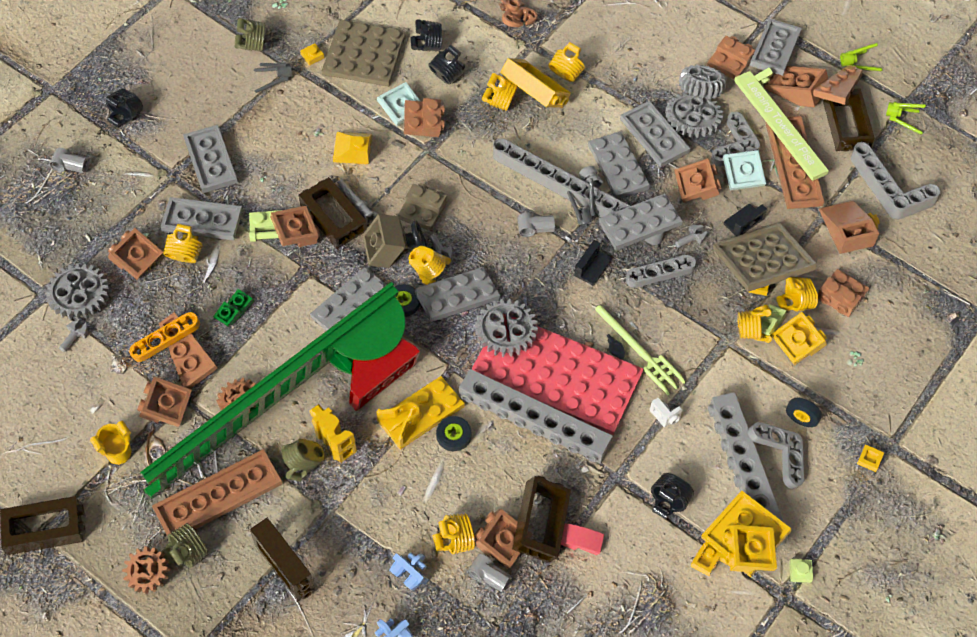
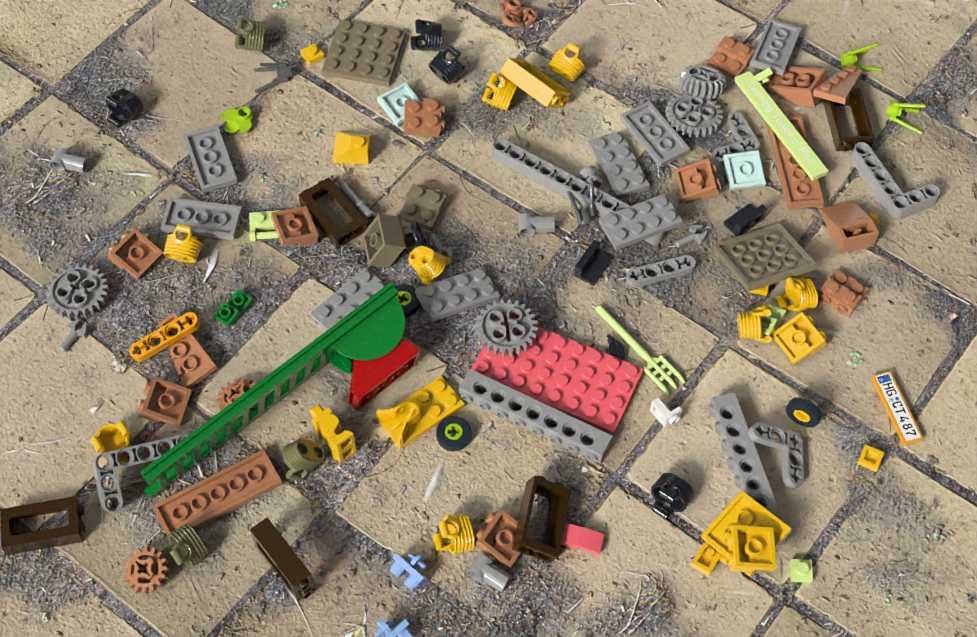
(133, 459): none -> light grey beam
(237, 120): none -> lime plate
(897, 408): none -> tile

